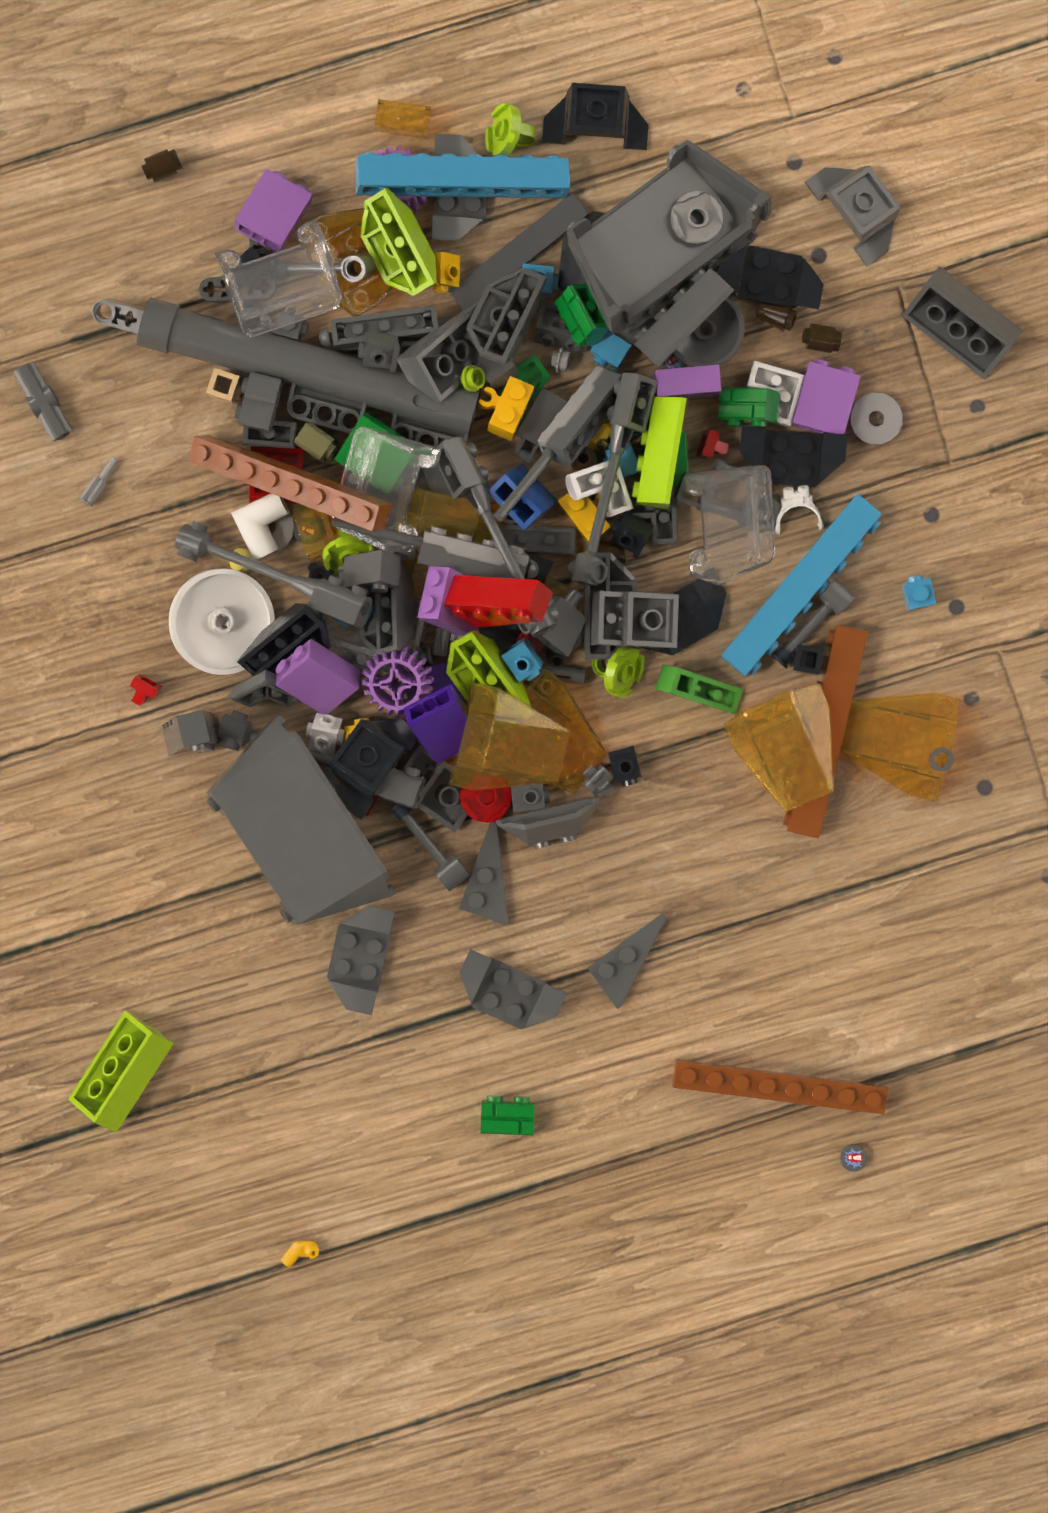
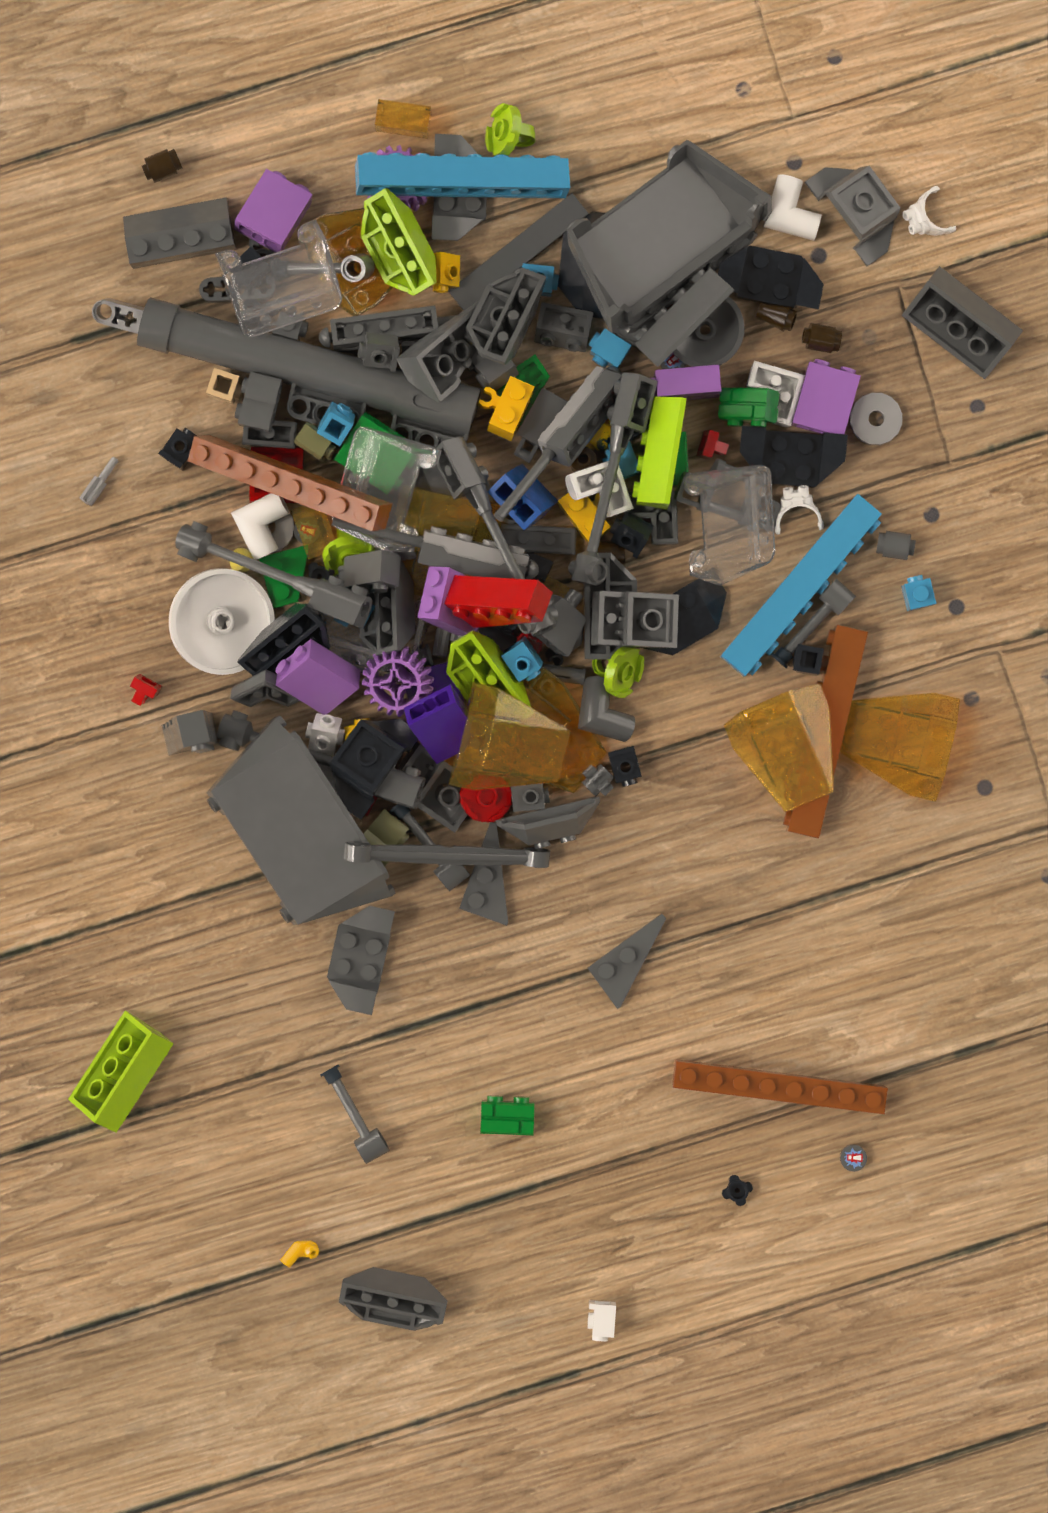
(42, 401): dark grey piece -> none
(175, 457): none -> black brick
(178, 233): none -> dark grey slope
(290, 561): none -> green wing
(336, 423): none -> dark azure brick
(371, 1143): none -> dark grey piece
(386, 831): none -> olive brick
(393, 1299): none -> dark grey wedge
(440, 854): none -> dark grey piece
(472, 378): lime plate -> none
(509, 992): dark grey piece -> none
(561, 360): light grey plate -> none
(581, 315): green brick -> none
(596, 112): black piece -> none
(597, 716): none -> dark grey brick
(602, 1320): none -> white brick
(691, 232): light grey tile -> none
(698, 688): bright green slope -> none
(729, 1192): none -> black plate
(785, 215): none -> white brick
(895, 545): none -> dark grey brick
(920, 222): none -> white helmet
(946, 766): dark grey bush -> none

